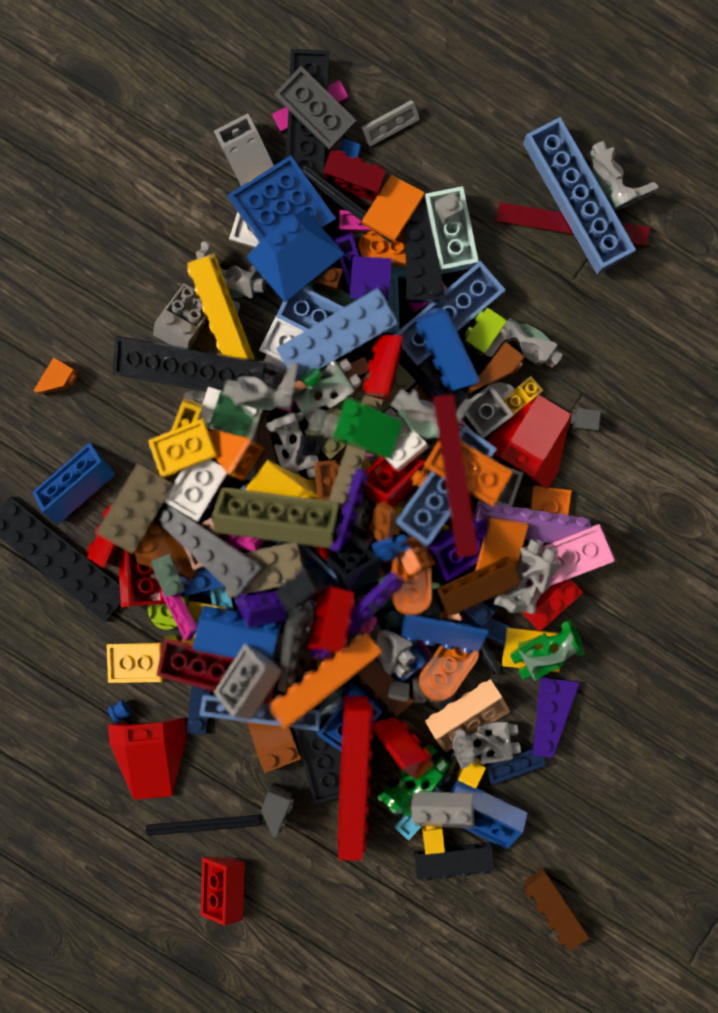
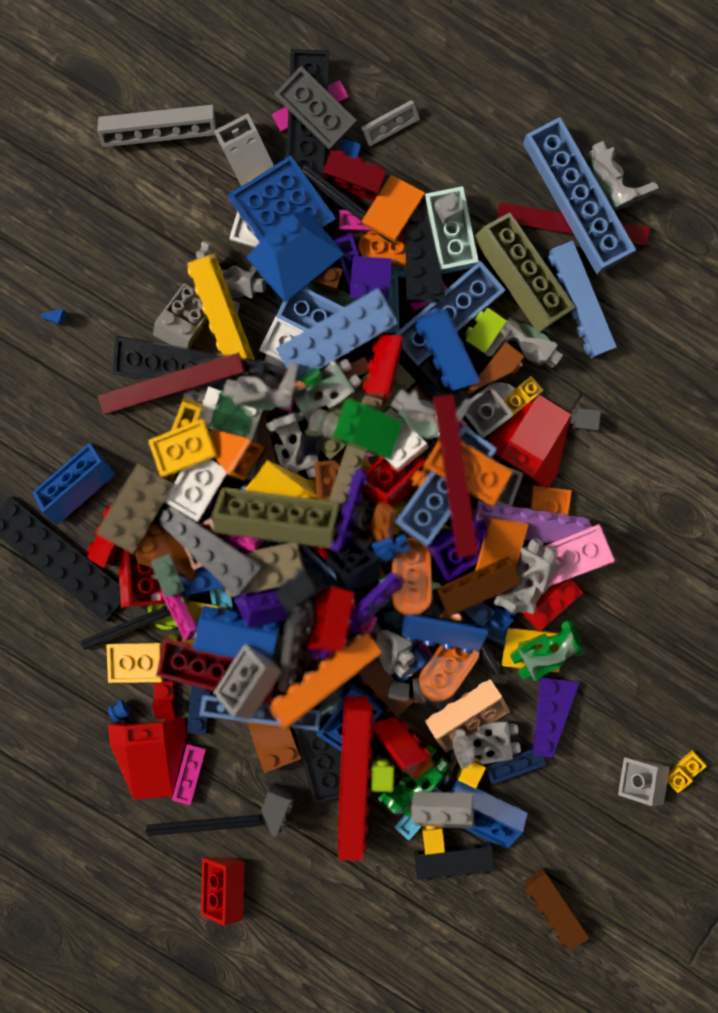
(56, 378): orange slope -> none
(57, 317): none -> blue slope
(125, 628): none -> black axle
(156, 125): none -> light grey brick
(164, 700): none -> red slope
(171, 383): none -> dark red tile
(189, 774): none -> dark pink plate
(382, 772): none -> lime brick
(417, 560): orange slope -> none
(501, 620): none -> blue plate
(523, 272): none -> olive brick
(587, 311): none -> medium blue brick
(643, 781): none -> light grey slope
(685, 770): none -> yellow slope

